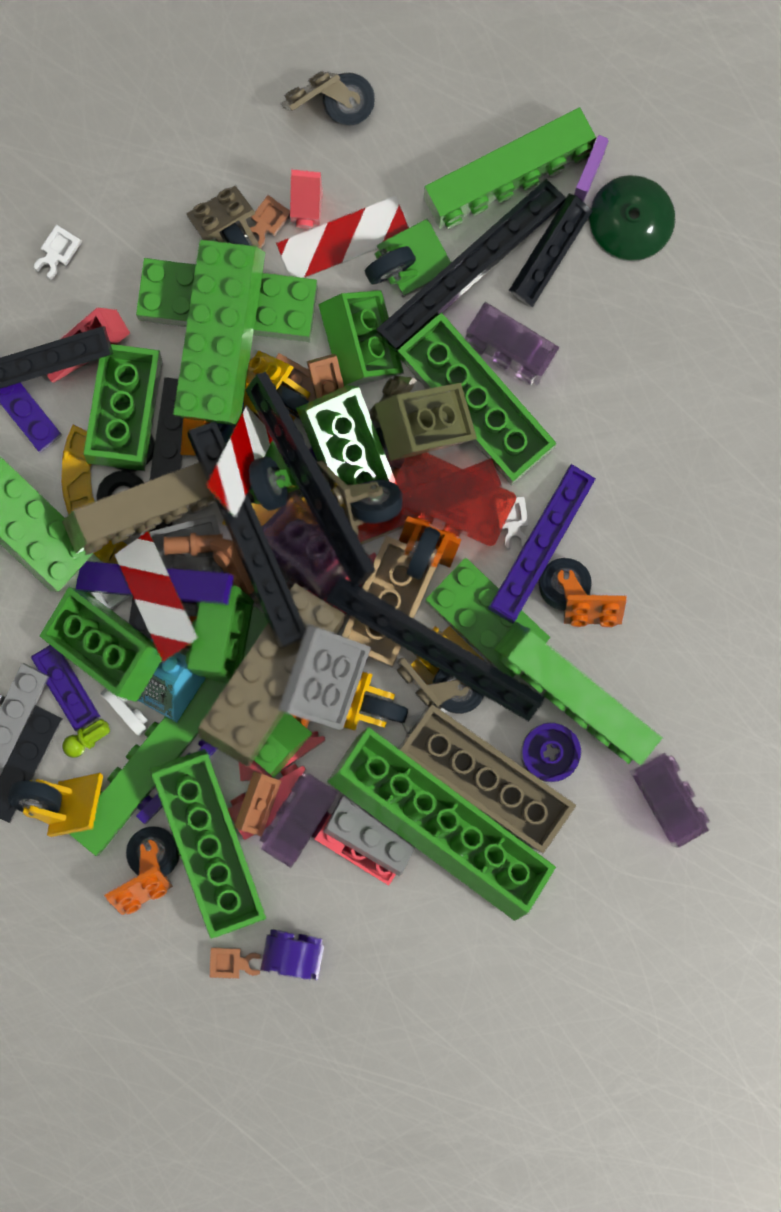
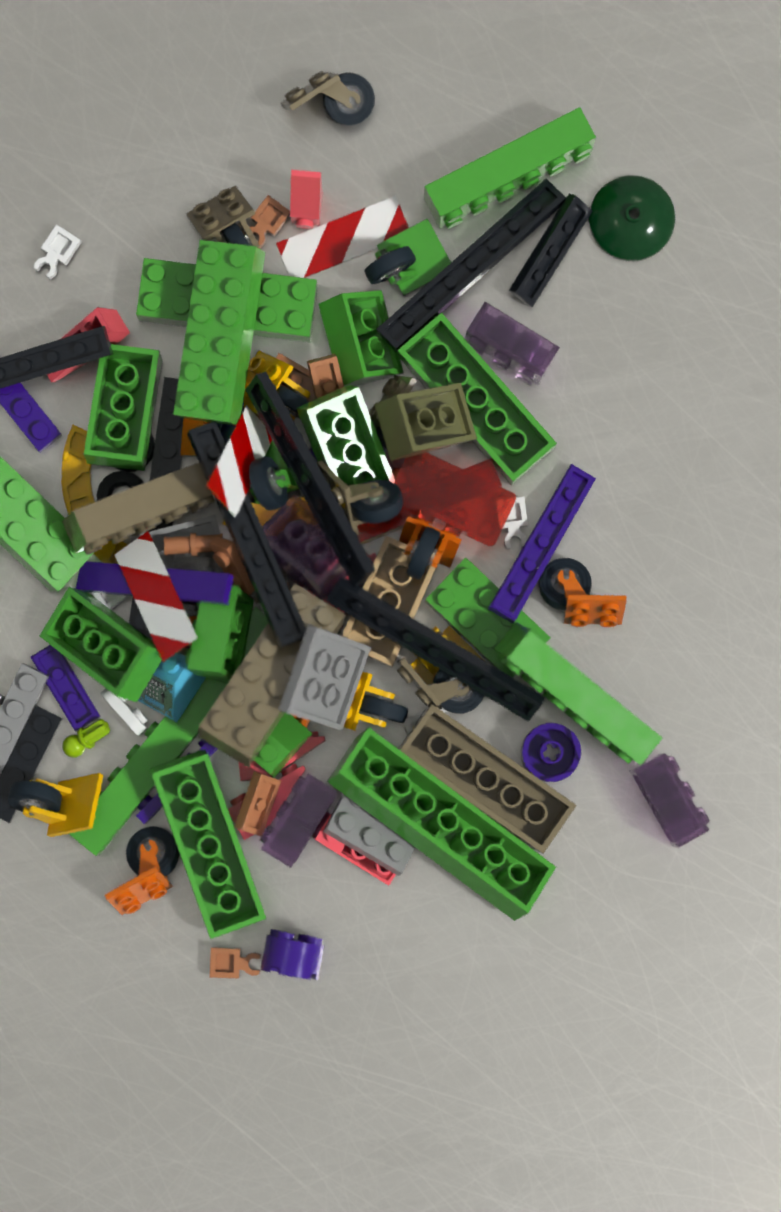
(591, 167): medium lavender tile -> none

